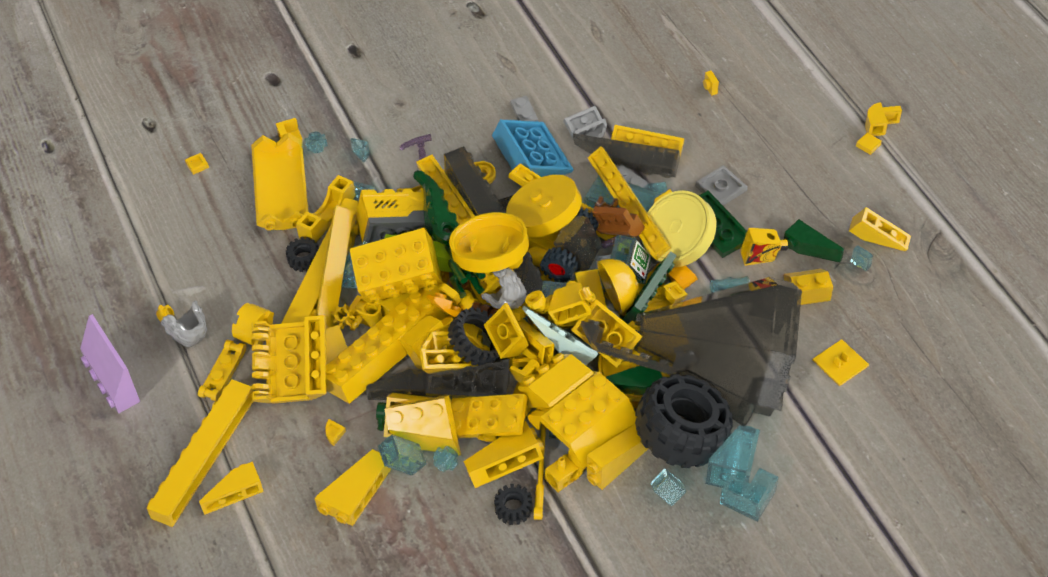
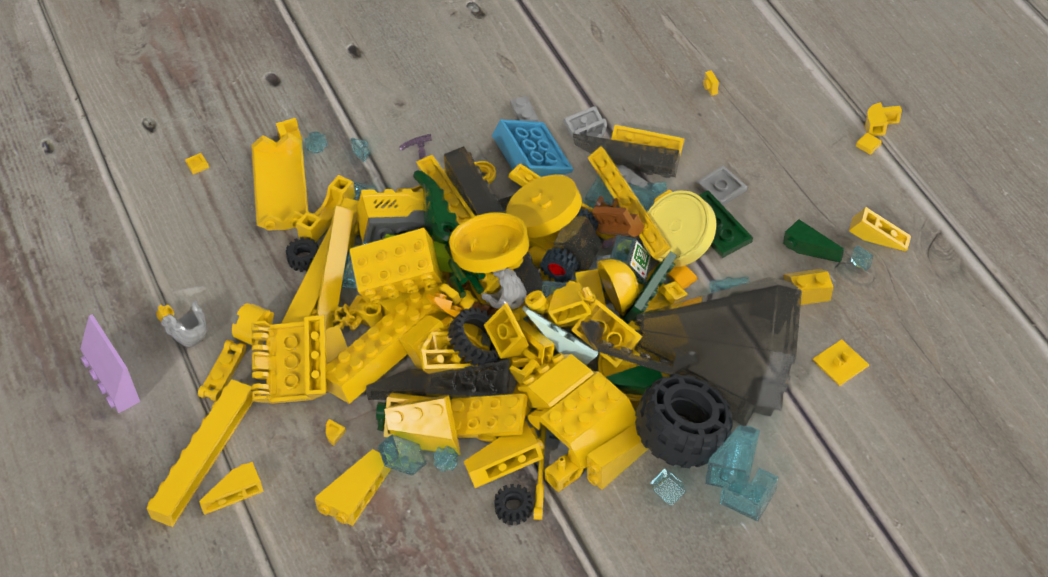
(761, 246): yellow torso -> none

